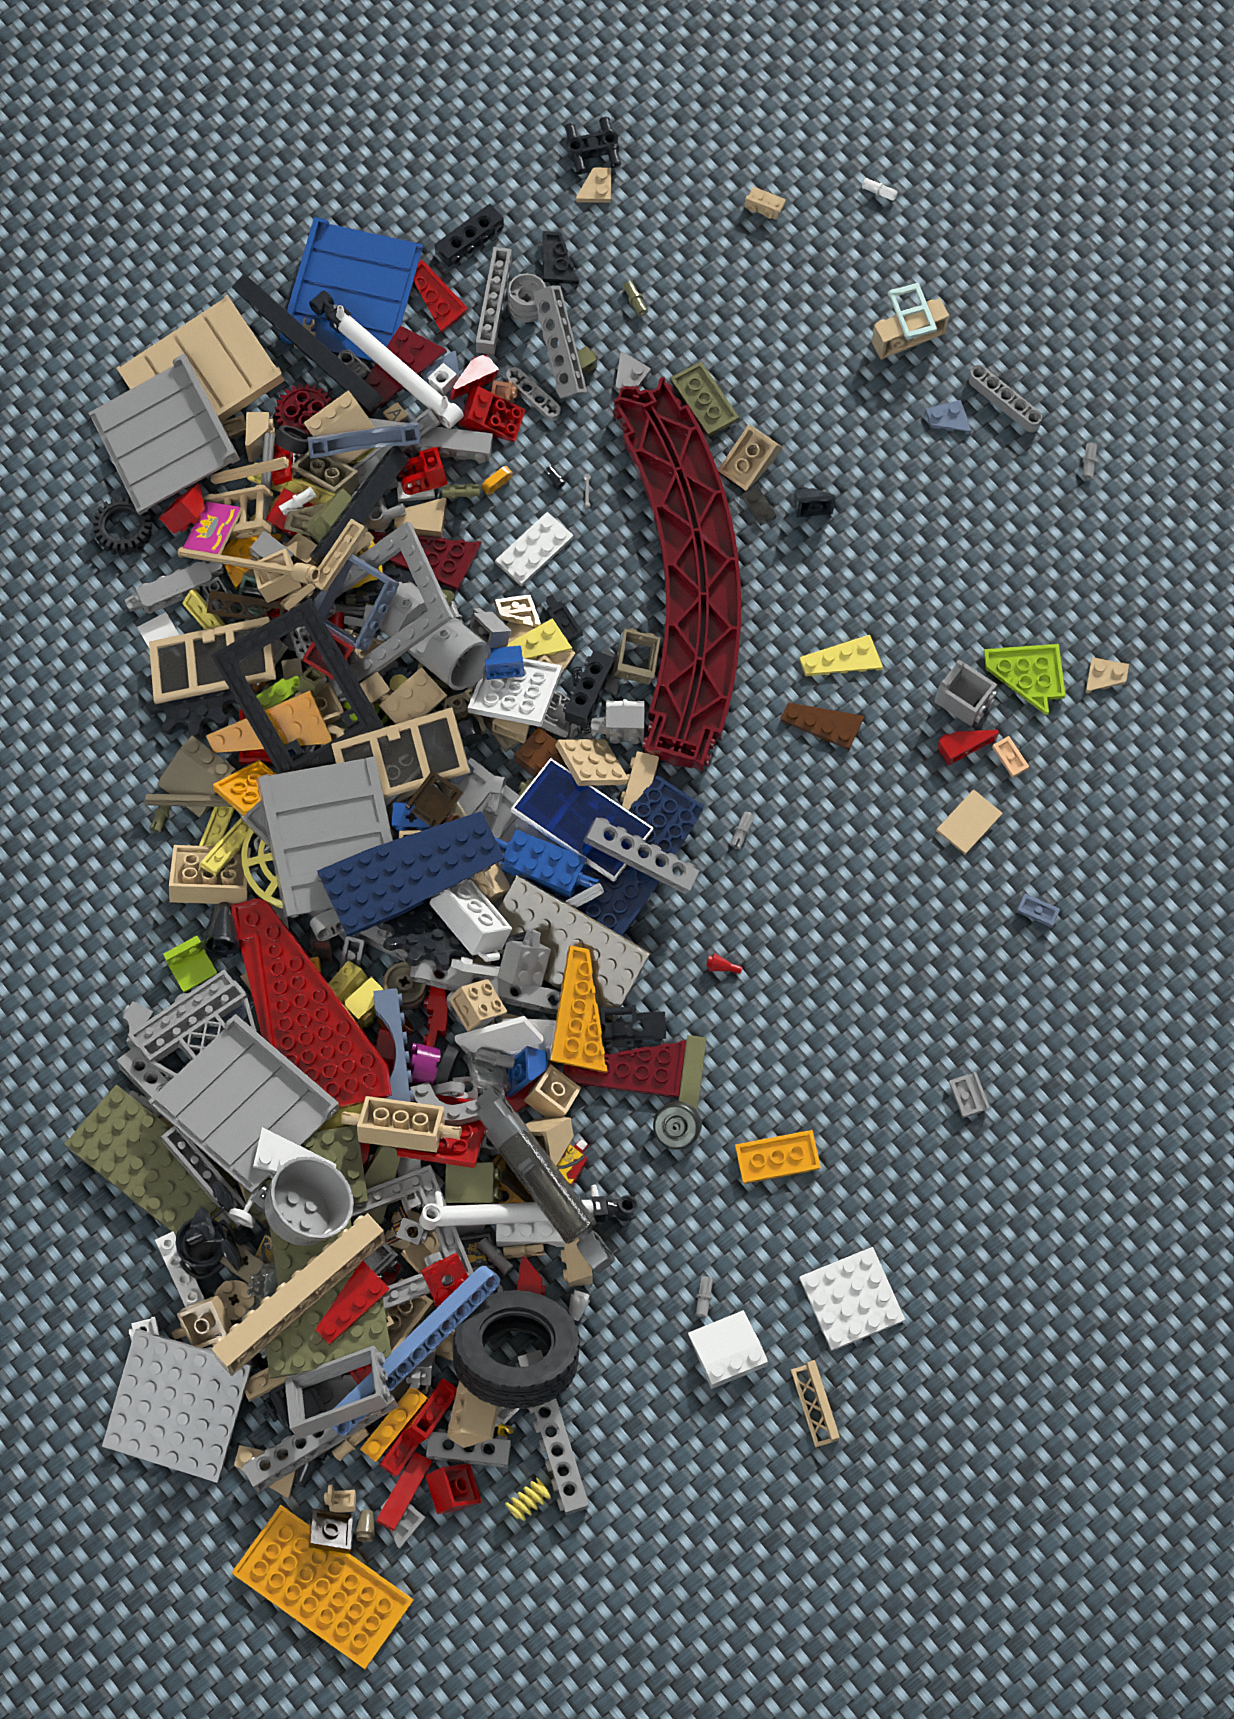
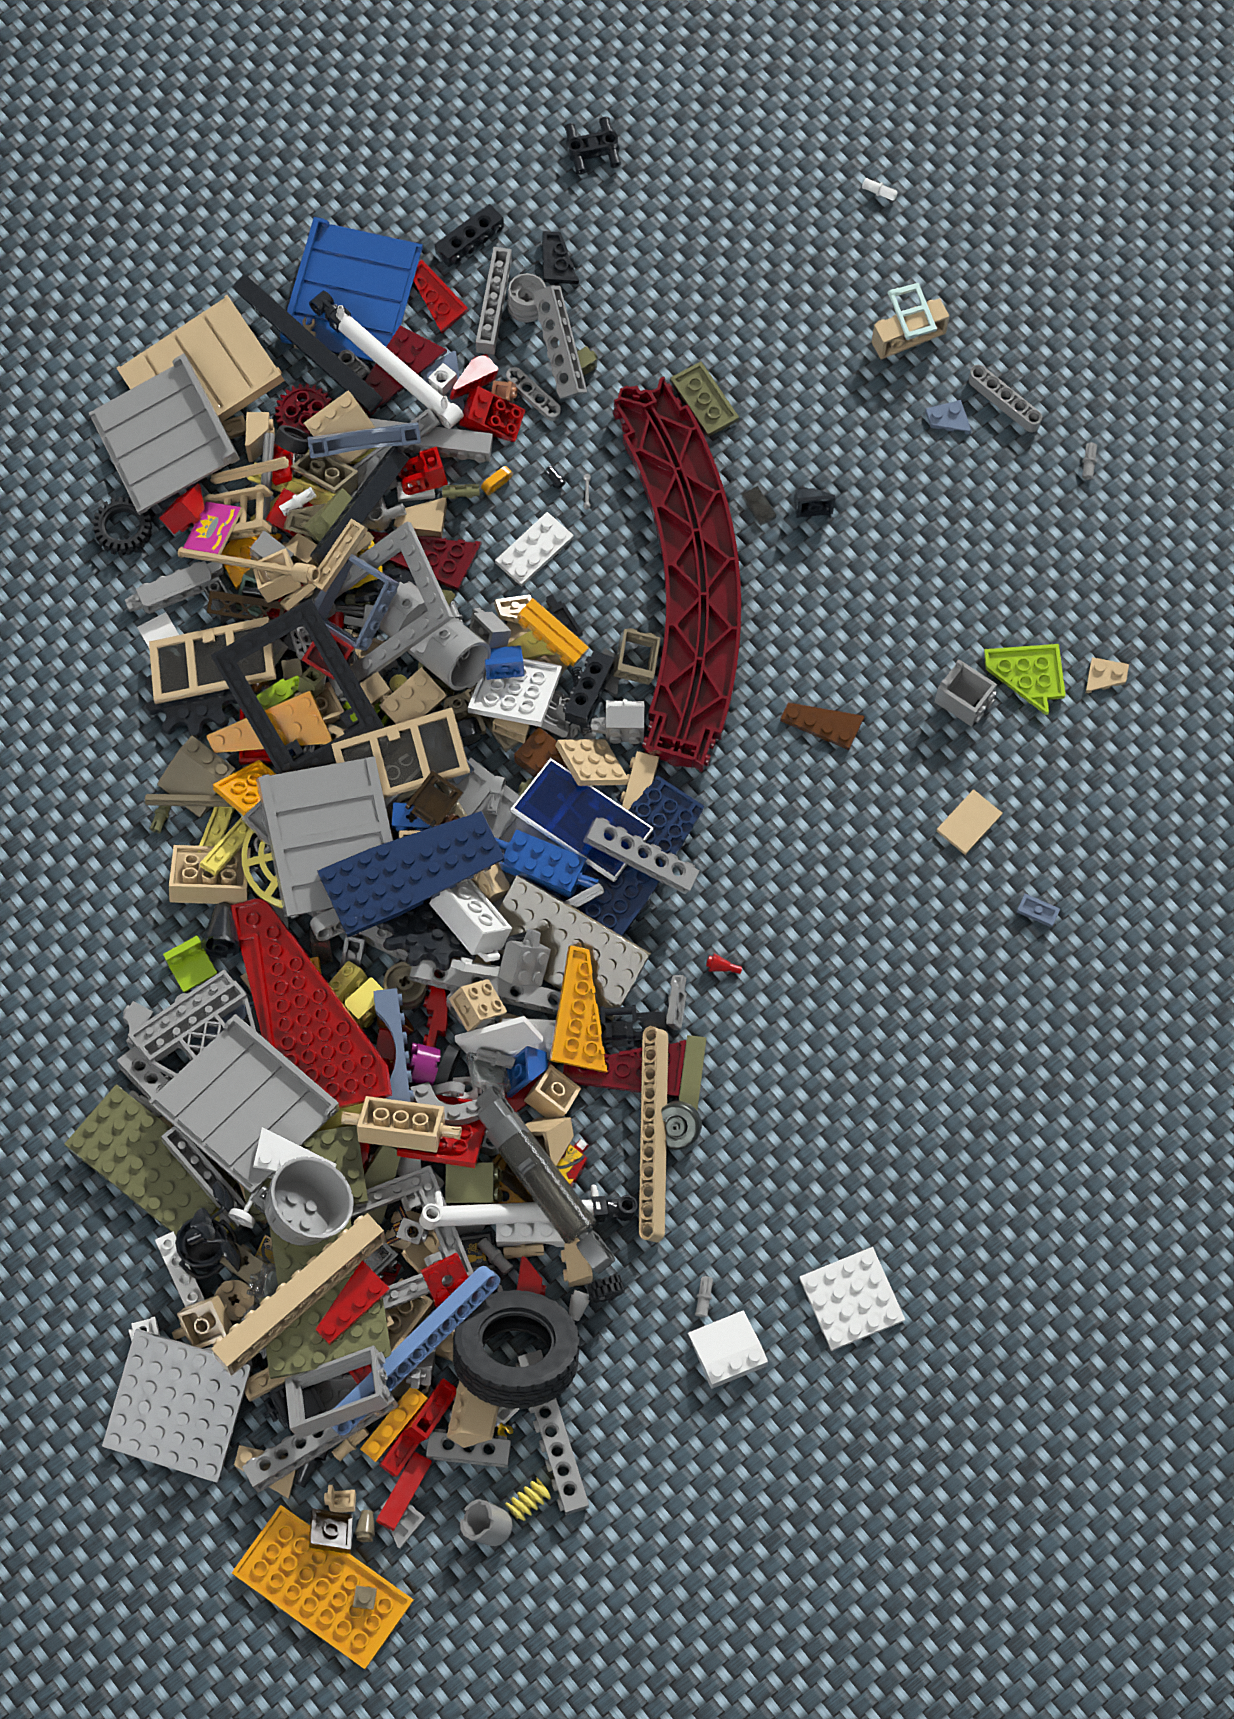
(198, 608): light yellow tile -> none
(365, 1597): none -> dark tan plate
(395, 413): tan tile -> none
(453, 1488): red slope -> none
(486, 1523): none -> light grey cylinder
(552, 632): none -> light orange brick
(596, 187): tan wing -> none
(605, 1288): none -> black tyre
(630, 372): light grey wing -> none
(635, 298): olive pin -> none
(653, 1063): none -> tan beam
(676, 1001): none -> light grey hinge
(742, 830): light grey axle -> none
(749, 457): tan slope -> none
(764, 203): tan bracket -> none
(777, 1157): light orange plate -> none
(822, 1400): tan fence -> none
(849, 656): light yellow wing -> none
(963, 743): red slope -> none
(969, 1095): light grey plate -> none
(1010, 757): light nougat plate -> none

